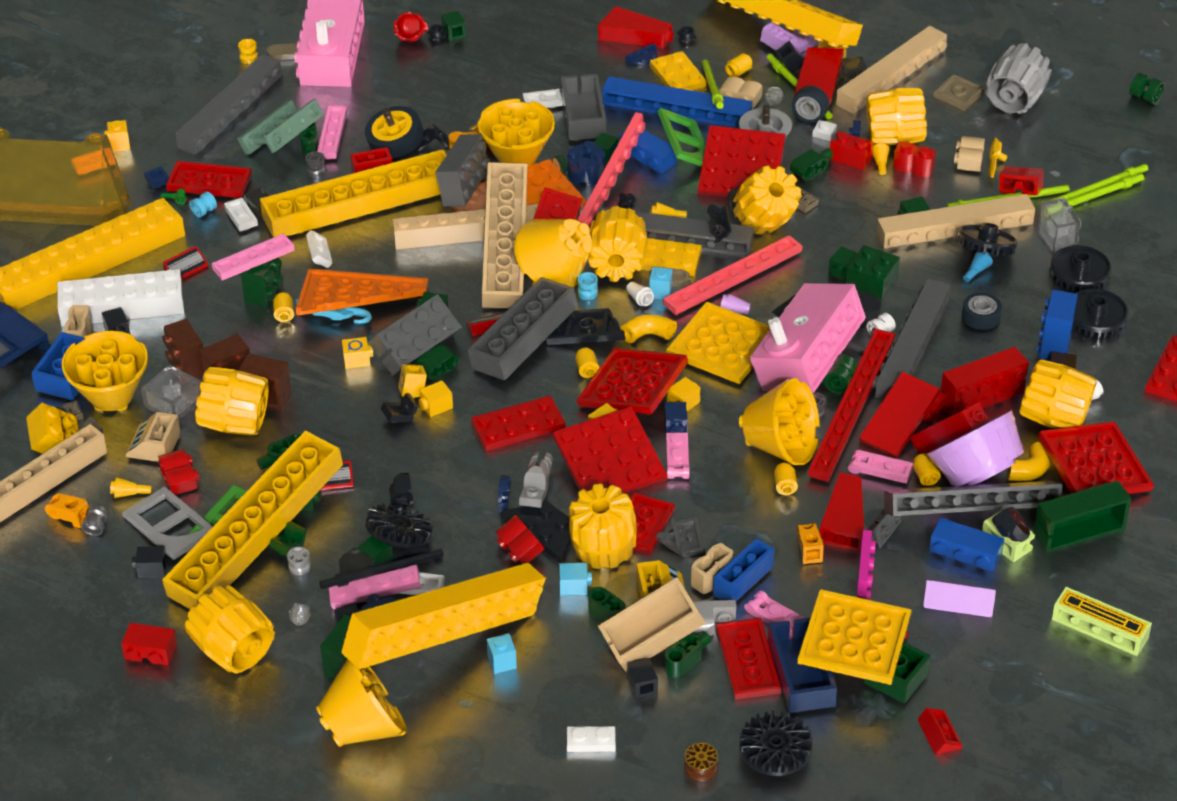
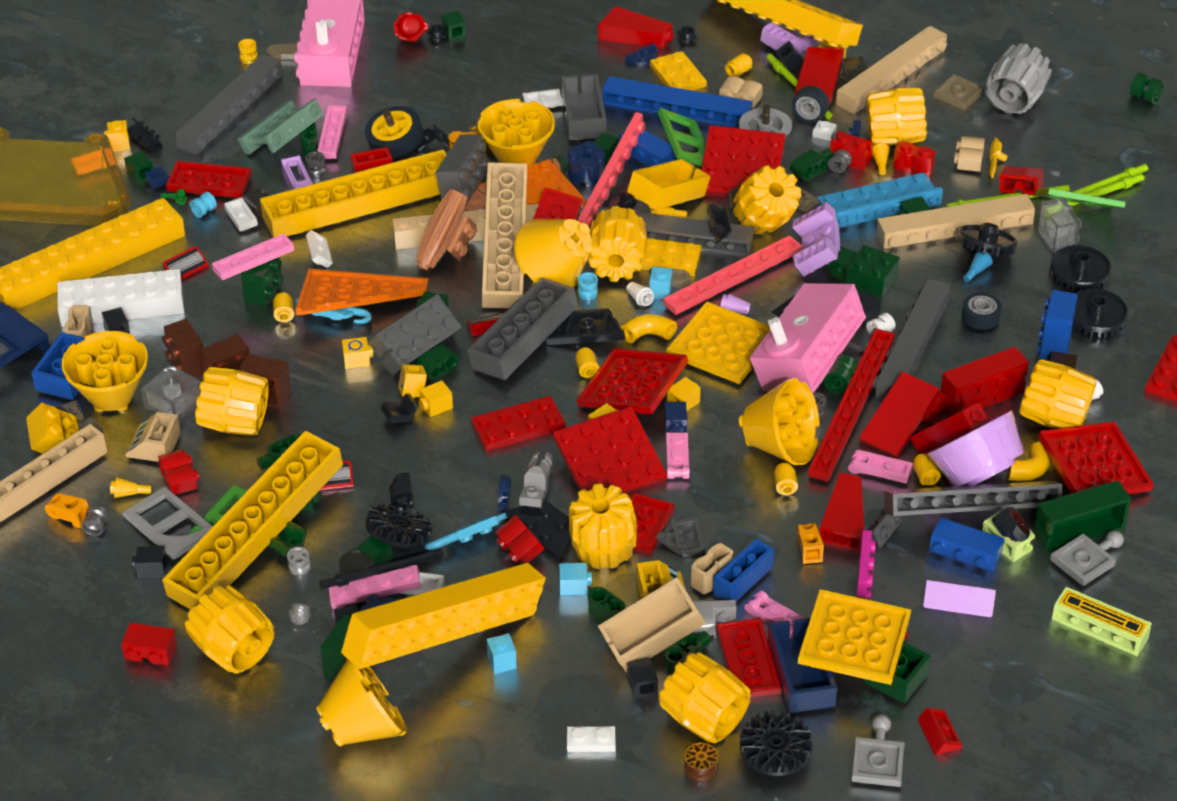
(136, 166): none -> dark green brick
(141, 134): none -> black hinge
(288, 175): none -> lavender window
(446, 231): none -> nougat plate
(465, 533): none -> medium azure plate
(668, 184): none -> yellow piece
(705, 697): none -> yellow wheel
(716, 97): lime bar -> none
(774, 95): clear plate -> none
(819, 238): none -> lavender plate
(840, 161): none -> dark grey wheel
(877, 759): none -> light grey plate
(880, 198): none -> dark azure bracket
(1081, 198): none -> bright green window
(1086, 559): none -> light grey plate

